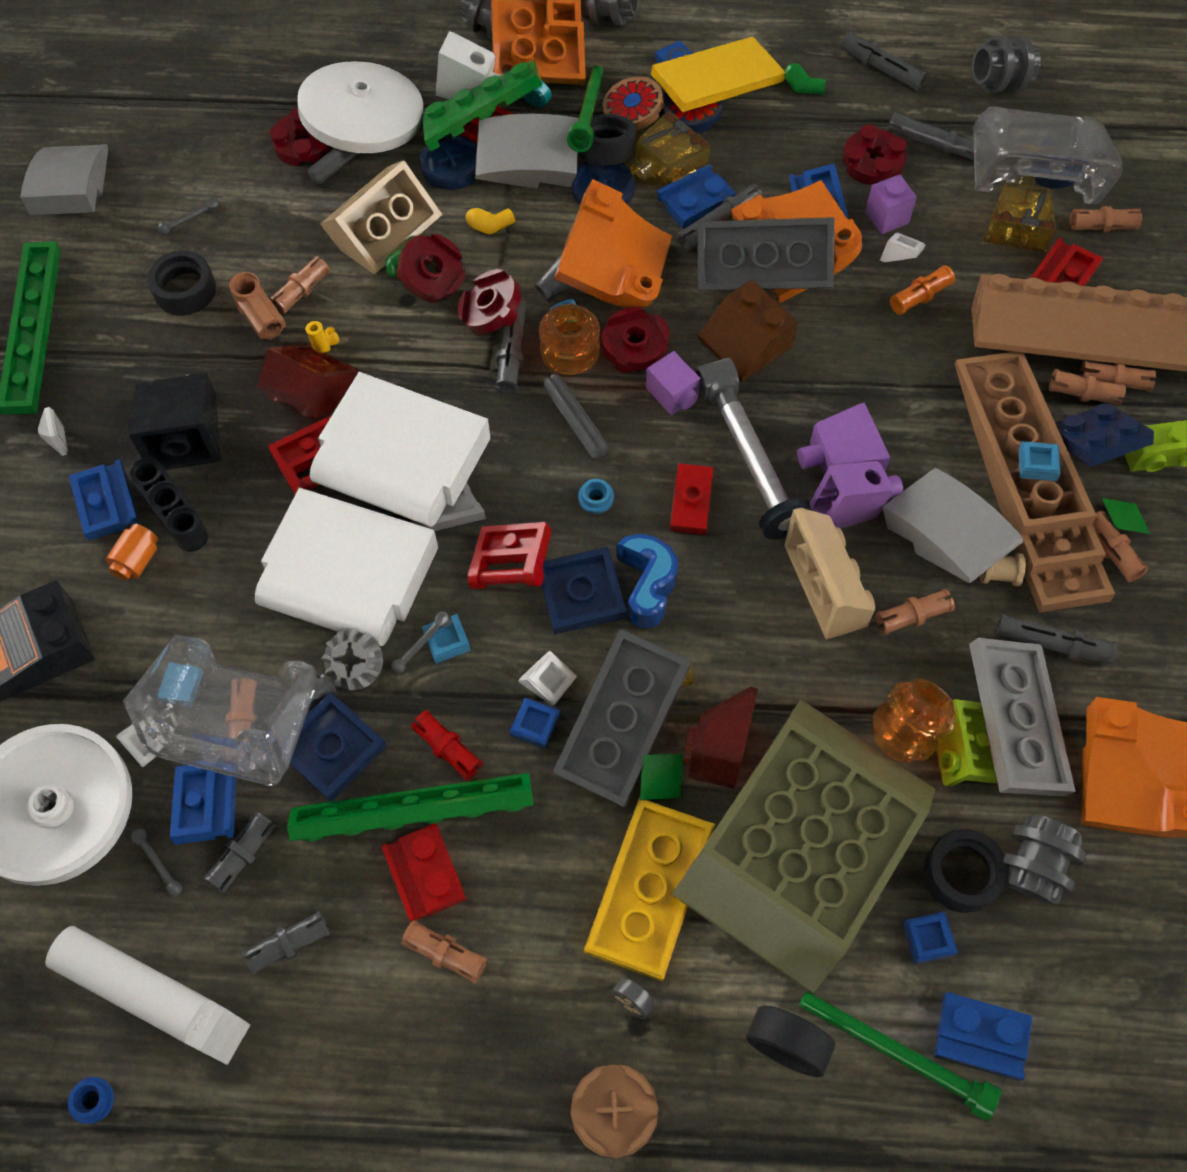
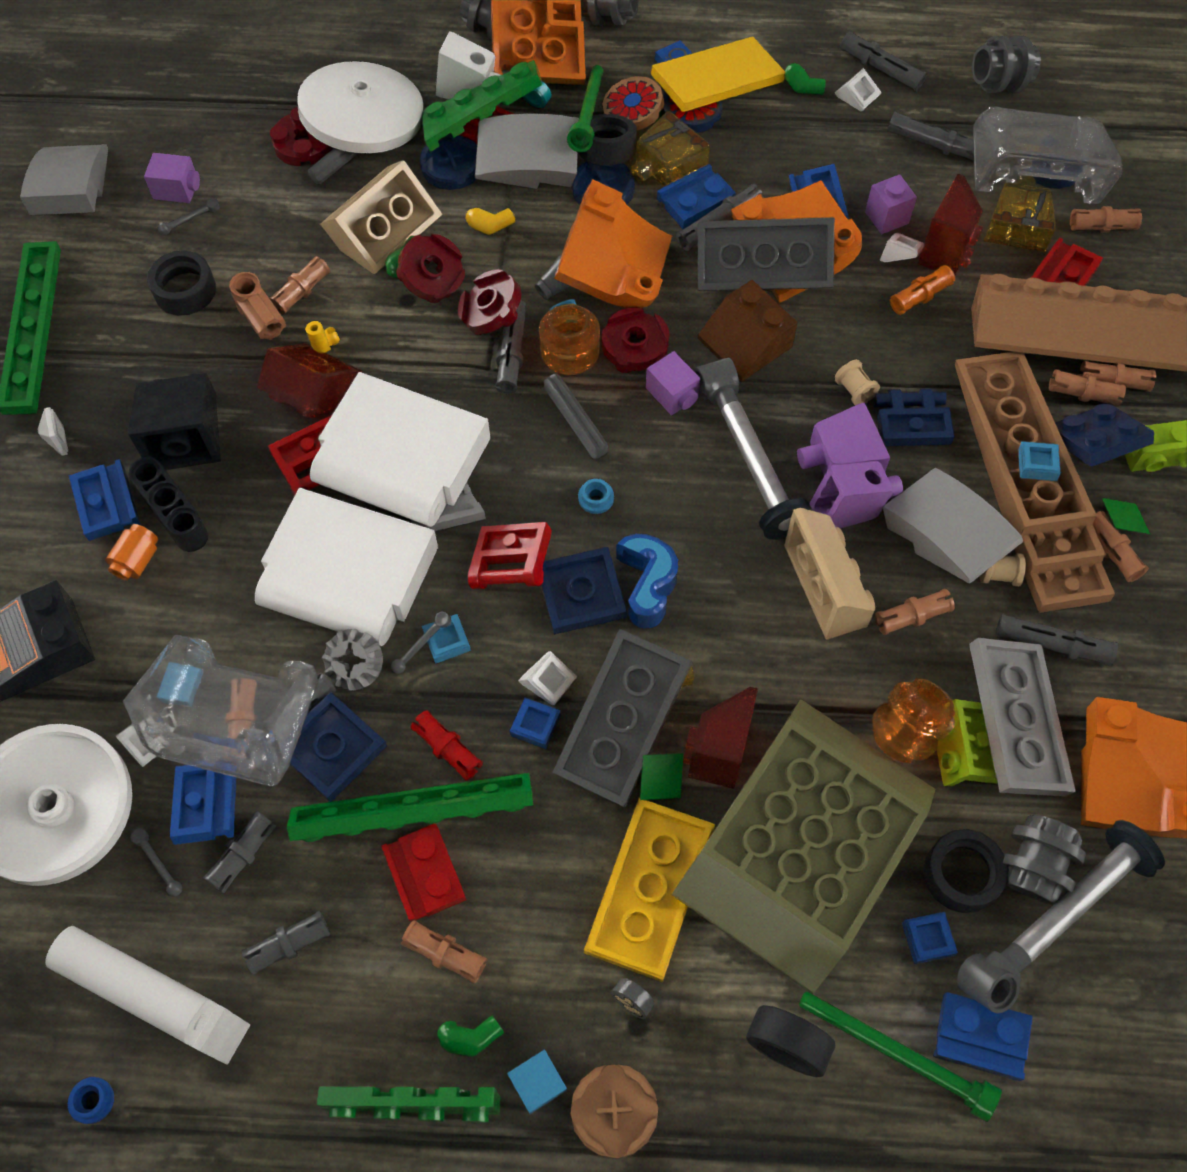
(171, 177): none -> medium lavender brick
(345, 1101): none -> green wing
(468, 1041): none -> green arm
(537, 1081): none -> dark azure tile
(691, 499): red plate -> none
(856, 382): none -> tan bush
(859, 91): none -> white slope
(879, 142): dark red plate -> none
(914, 425): none -> dark blue plate
(953, 229): none -> clear red slope
(996, 977): none -> piece

